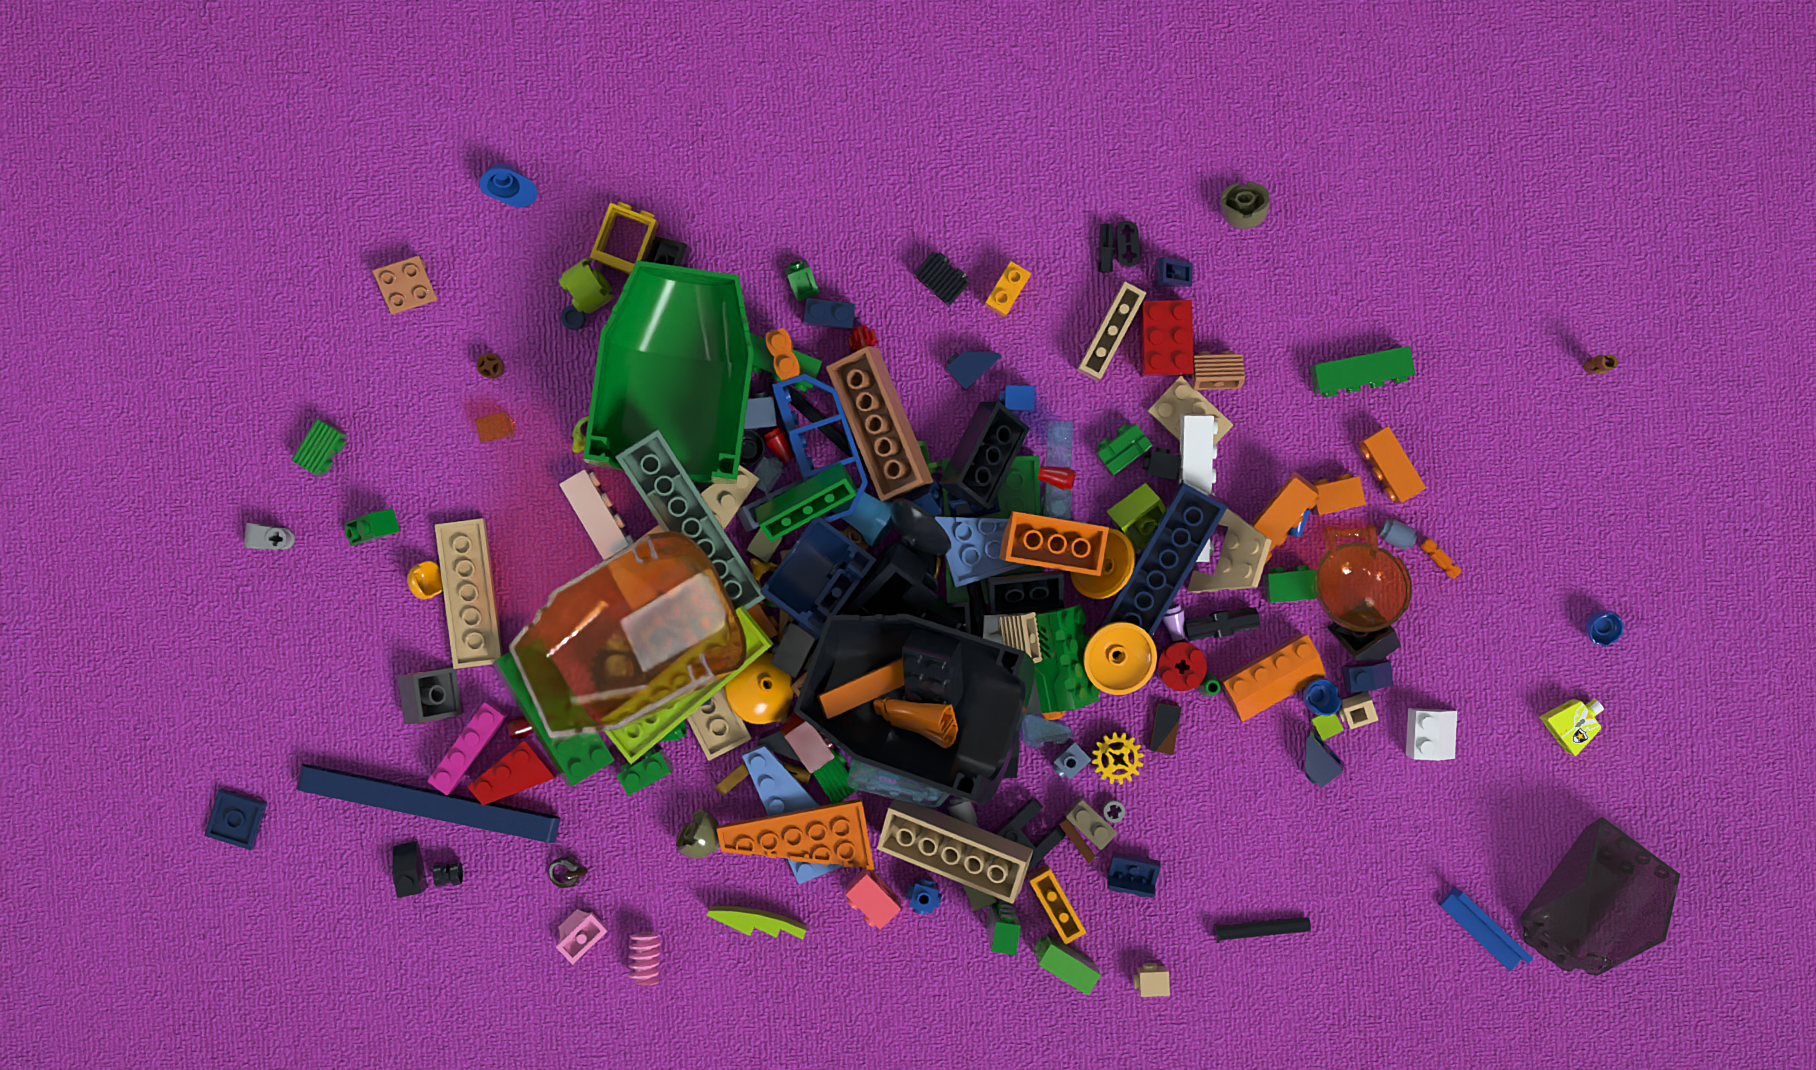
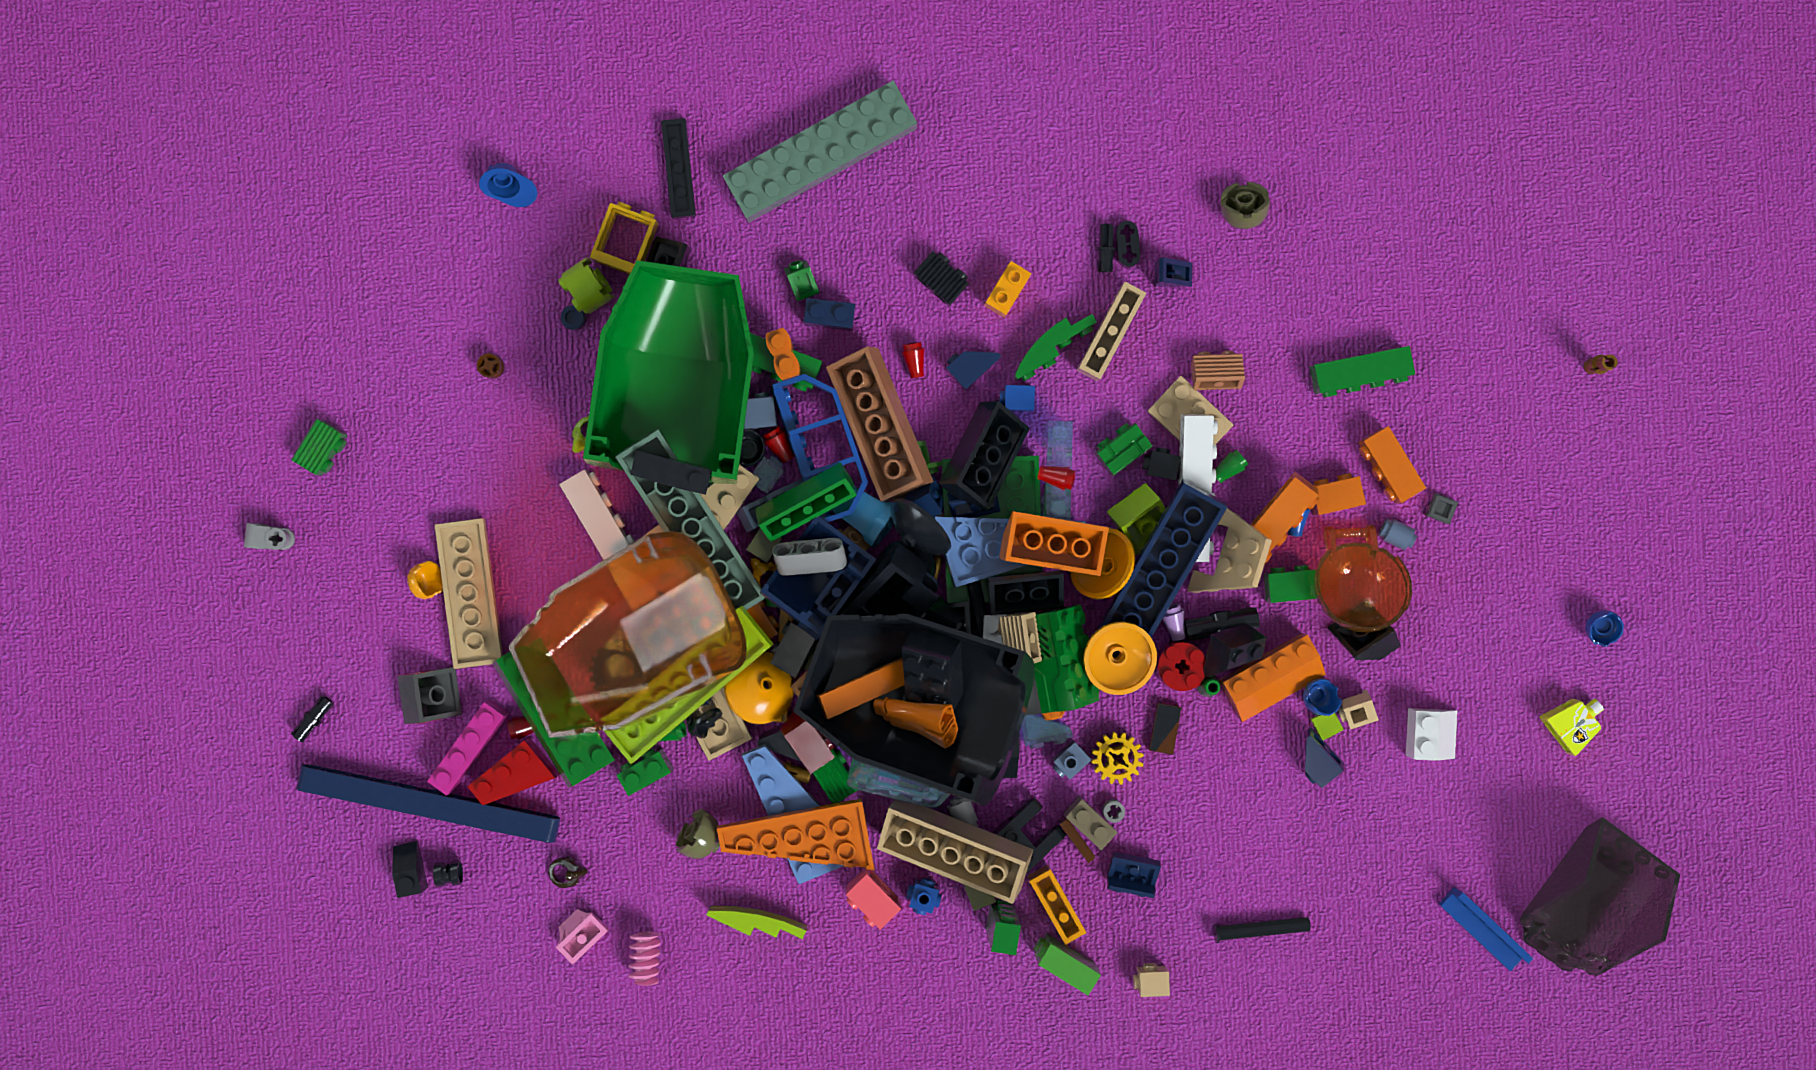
(236, 819): dark blue tile -> none
(312, 718): none -> black pin
(371, 527): green slope -> none
(405, 284): nougat hinge -> none
(495, 427): clear orange brick -> none
(671, 472): none -> black slope
(678, 168): none -> black plate
(699, 728): none -> black piece
(732, 779): pearl gold beam -> none
(809, 556): none -> light grey beam
(820, 151): none -> sand green brick
(828, 430): black axle -> none
(861, 338): red gear -> none
(914, 358): none -> red cone
(1044, 351): none -> green slope
(1166, 338): red brick -> none
(1230, 466): none -> green cone
(1233, 649): none -> black slope
(1367, 676): dark blue slope -> none
(1441, 508): none -> dark grey tile
(1441, 558): orange axle -> none

